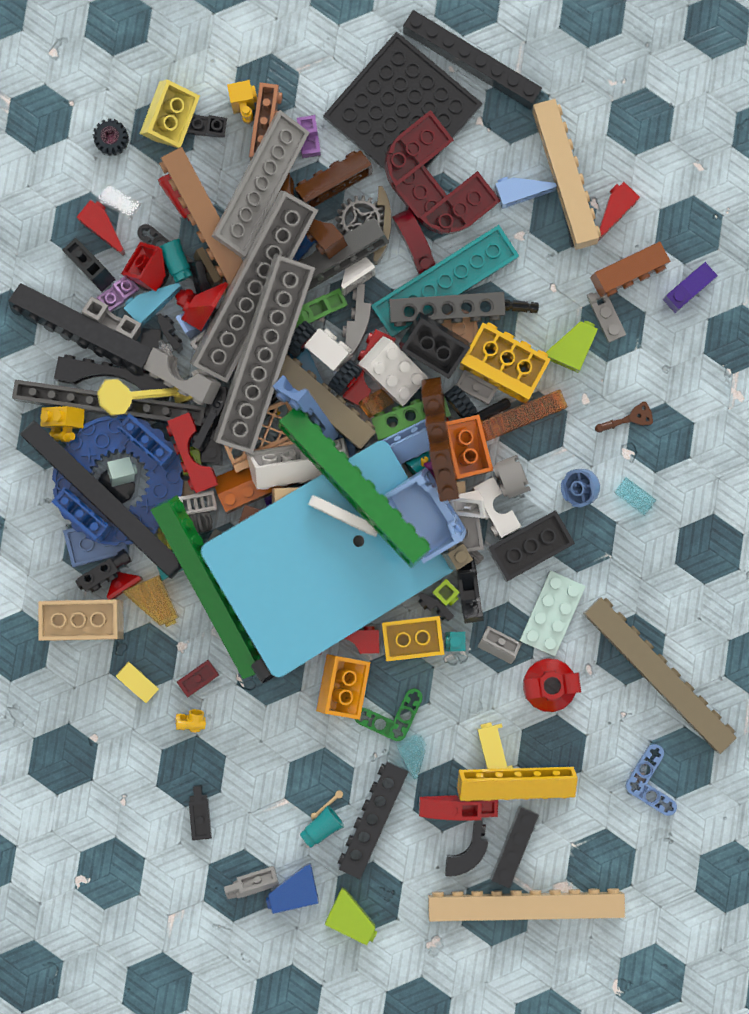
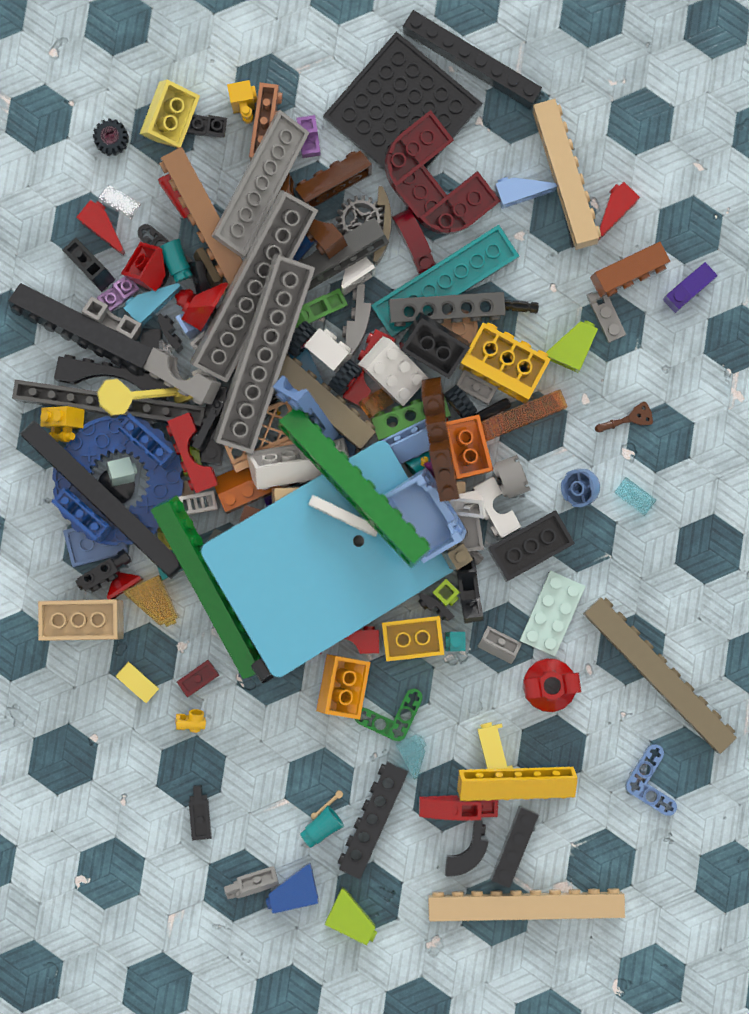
(202, 521): dark grey gear -> none

